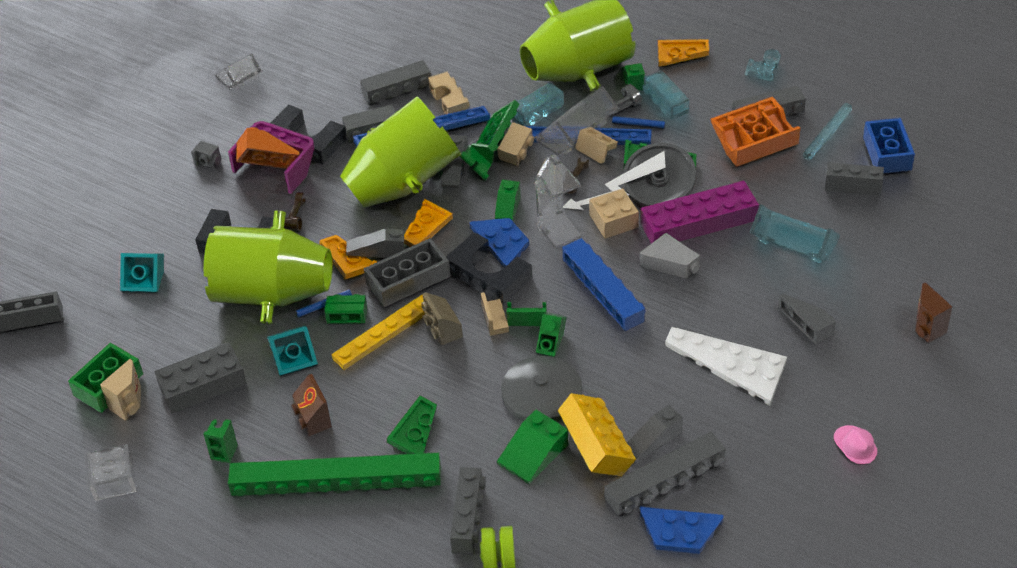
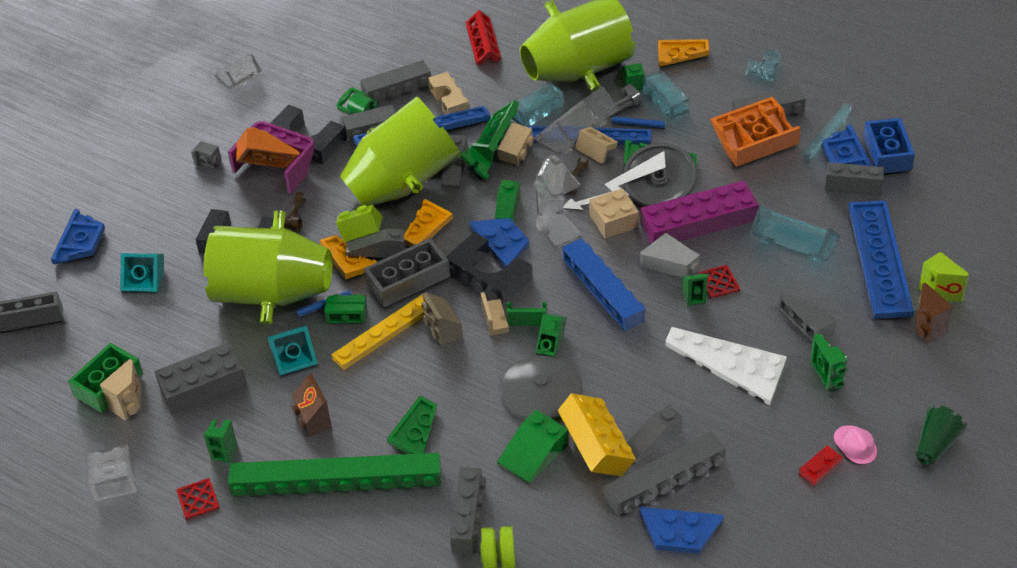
(78, 238): none -> blue wing
(201, 511): none -> red window
(357, 102): none -> green piece
(359, 223): none -> lime slope
(486, 34): none -> red fence
(695, 289): none -> green slope
(724, 292): none -> red window
(820, 465): none -> red plate
(828, 363): none -> green plate
(845, 148): none -> blue wing
(880, 260): none -> blue plate
(939, 432): none -> dark green cone
(944, 277): none -> lime slope

